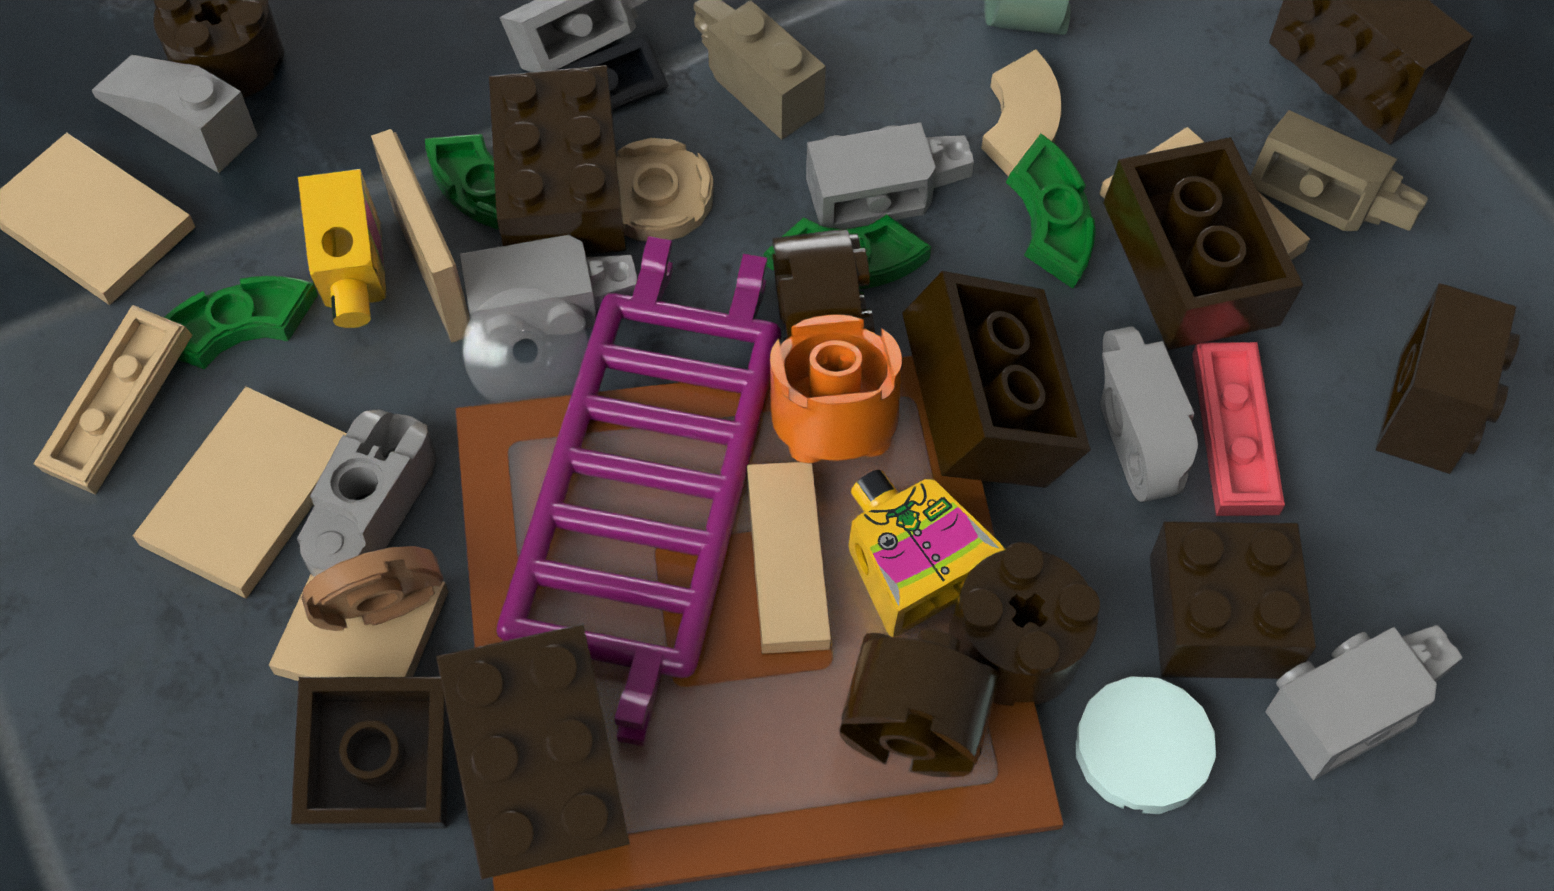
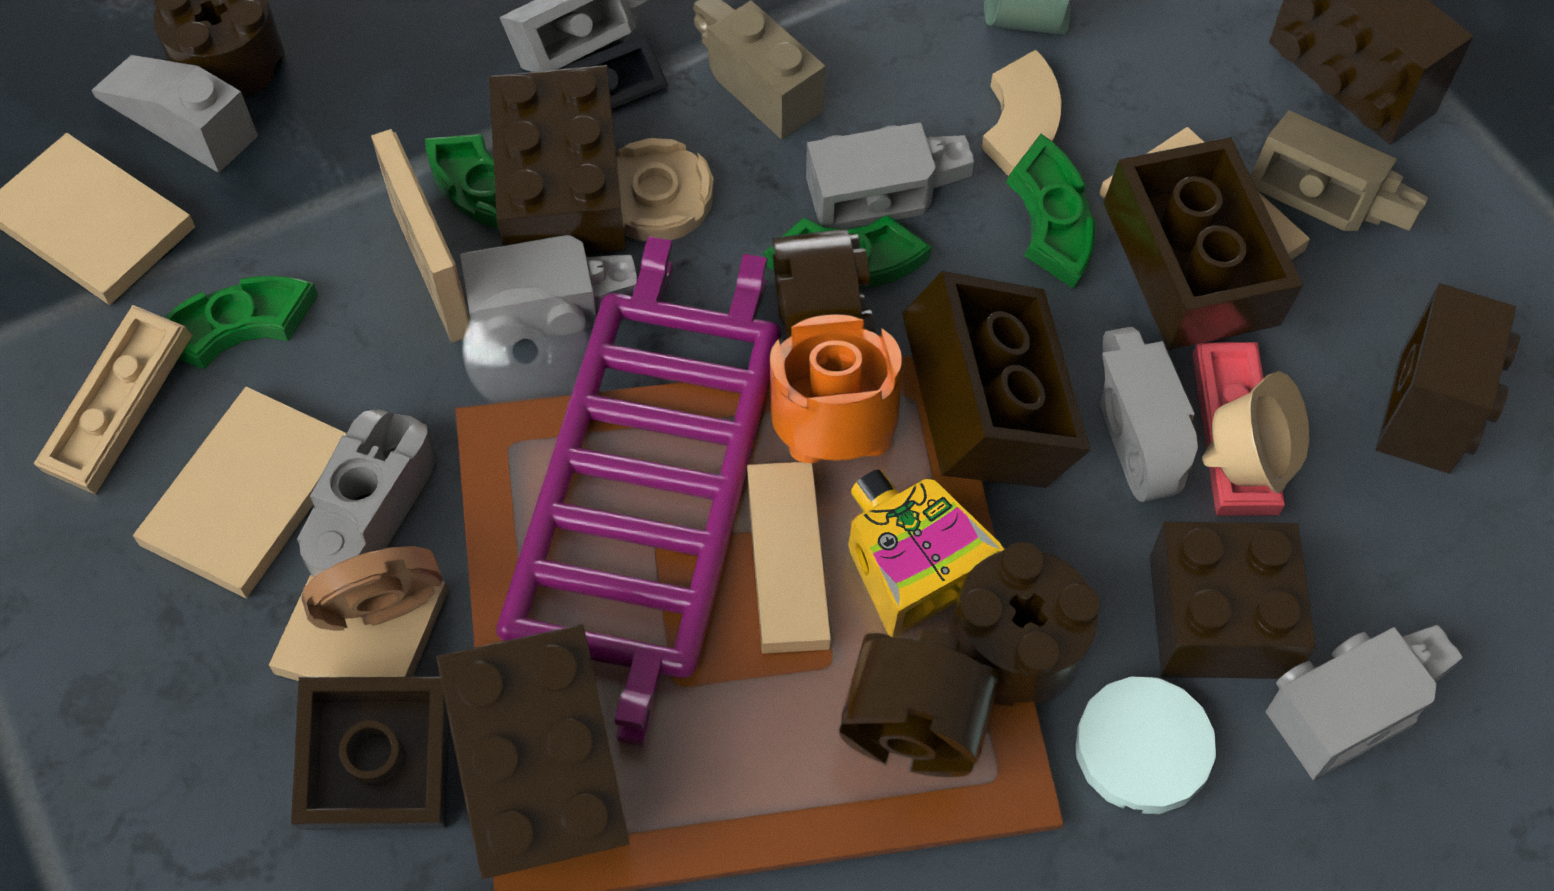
(343, 244): yellow torso -> none
(1261, 435): none -> tan piece

